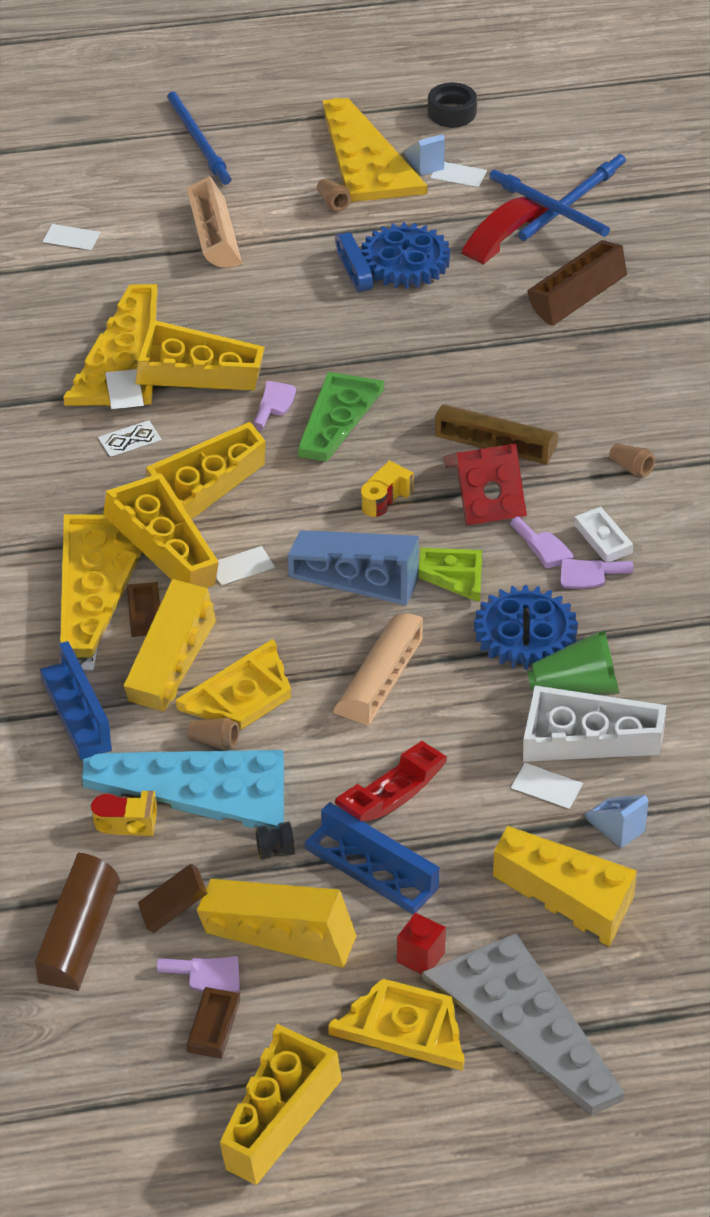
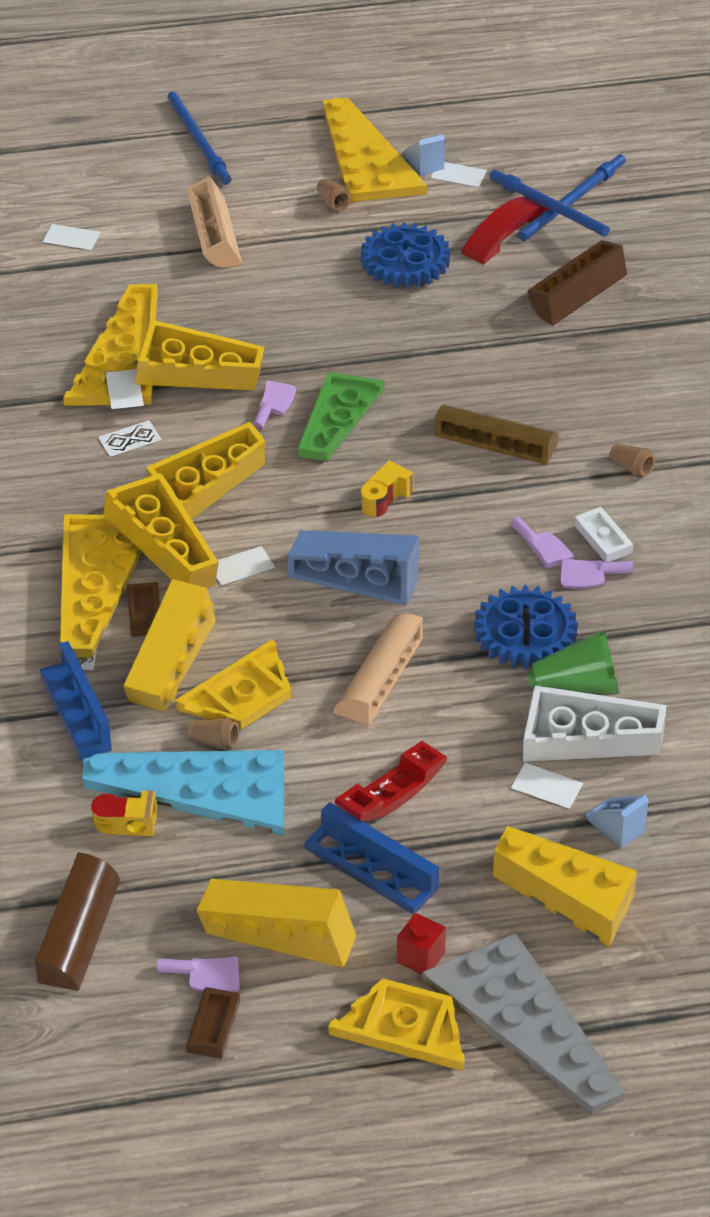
(172, 898): reddish brown tile -> none
(275, 839): black wheel -> none
(279, 1102): yellow wedge -> none
(354, 262): blue beam -> none
(452, 93): black tyre -> none
(453, 570): lime wing -> none
(489, 465): red bracket -> none

